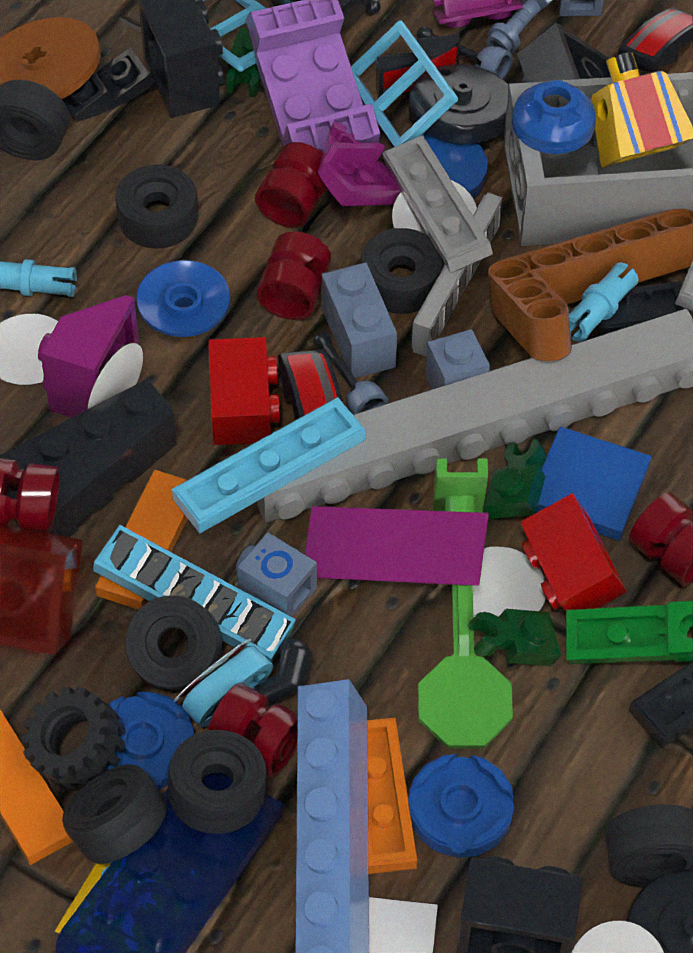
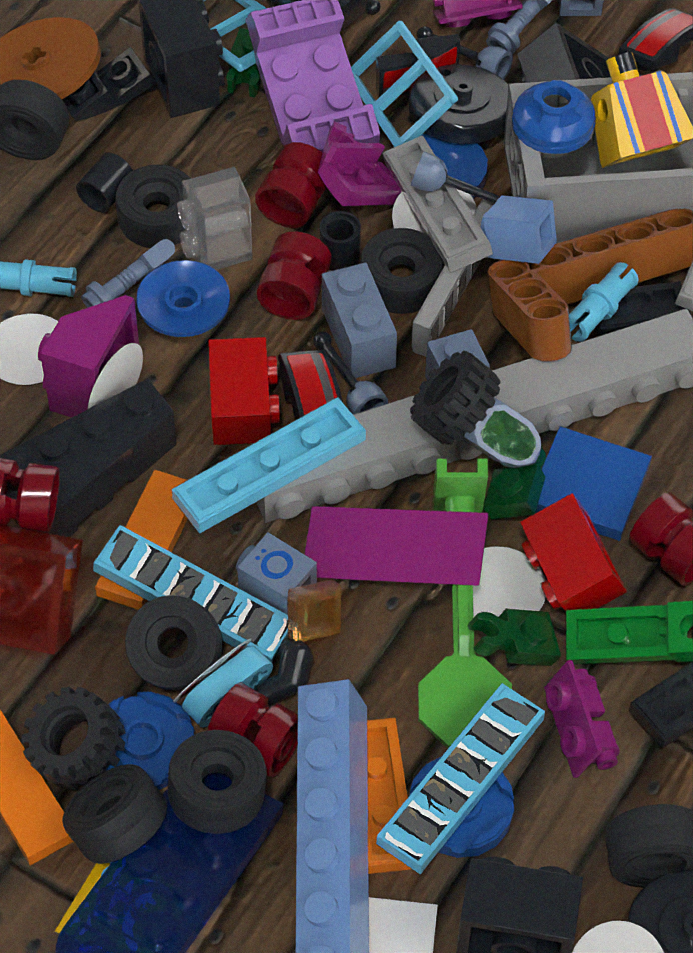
(101, 182): none -> black beam
(134, 273): none -> sand blue hinge
(216, 219): none -> clear brick
(314, 611): none -> clear orange tile
(342, 236): none -> black beam
(433, 174): none -> sand blue hinge
(455, 397): none -> black tyre
(460, 778): none -> tile
(506, 437): none -> rock
(520, 228): none -> medium blue brick
(573, 701): none -> magenta hinge

